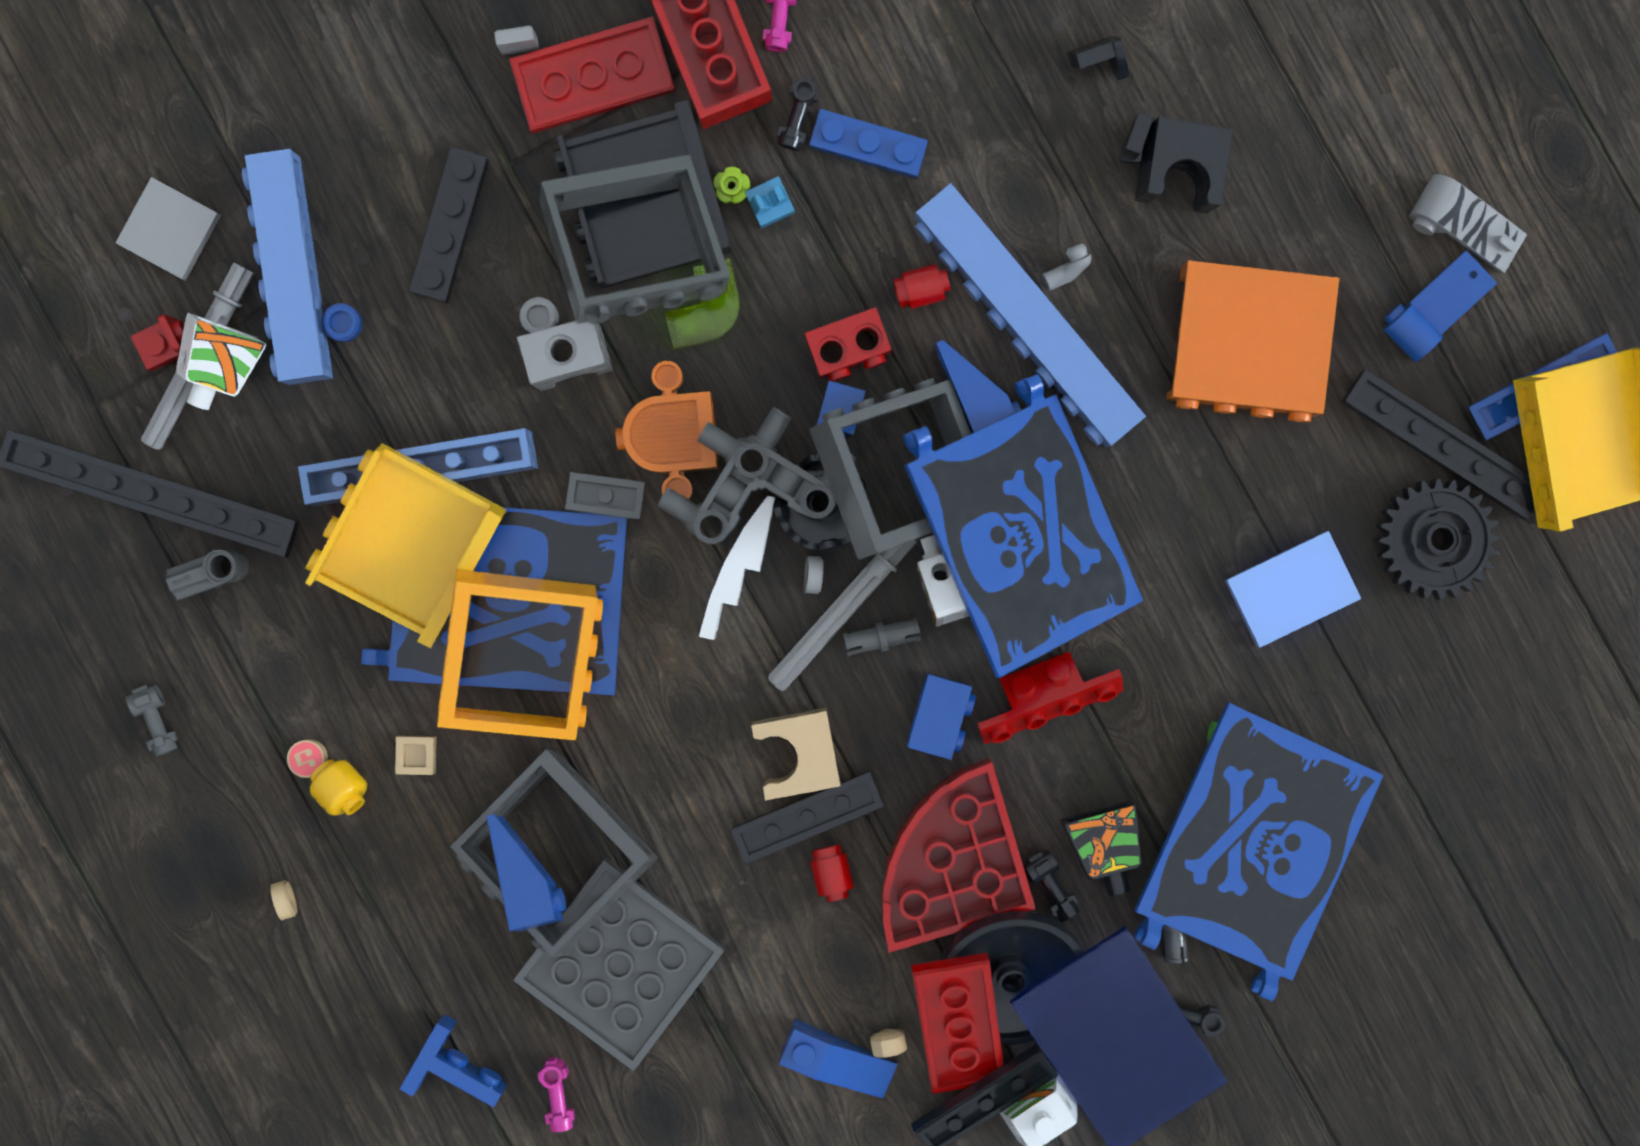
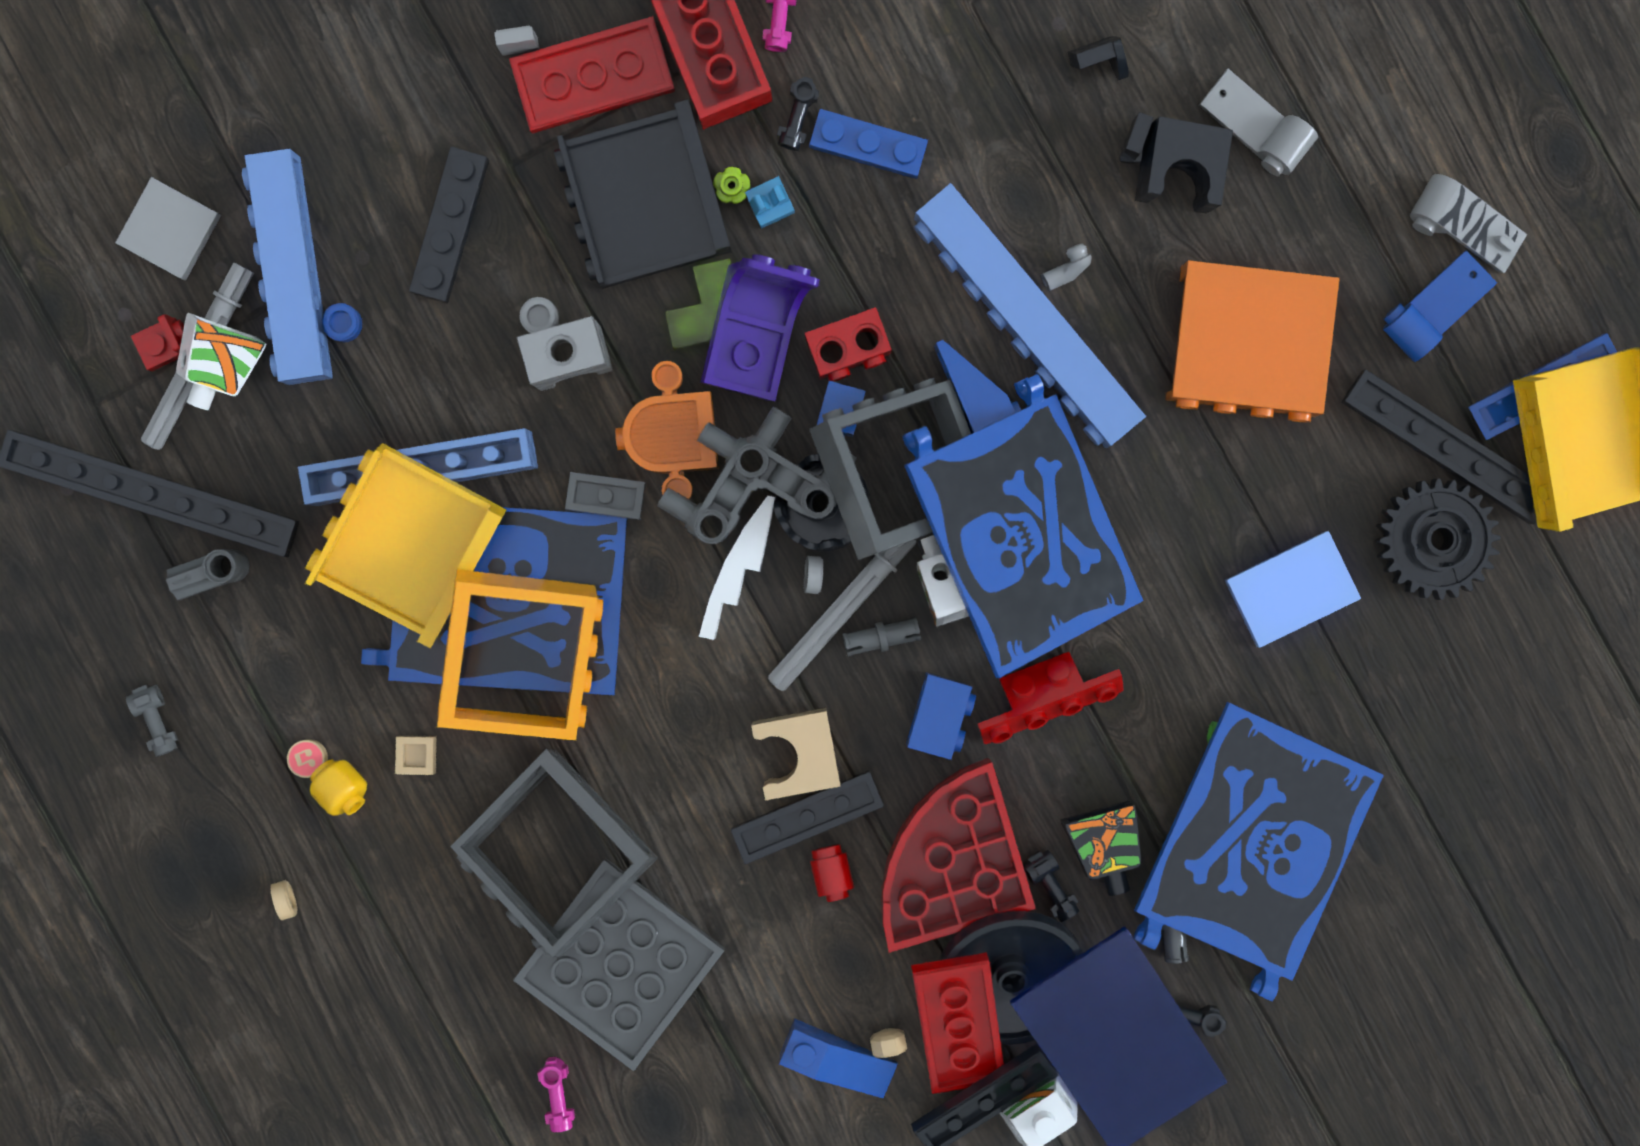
(453, 1067): blue bracket -> none
(525, 885): blue slope -> none
(628, 183): dark grey window -> none
(755, 326): none -> dark purple bracket
(921, 286): red brick -> none
(1258, 125): none -> light grey door

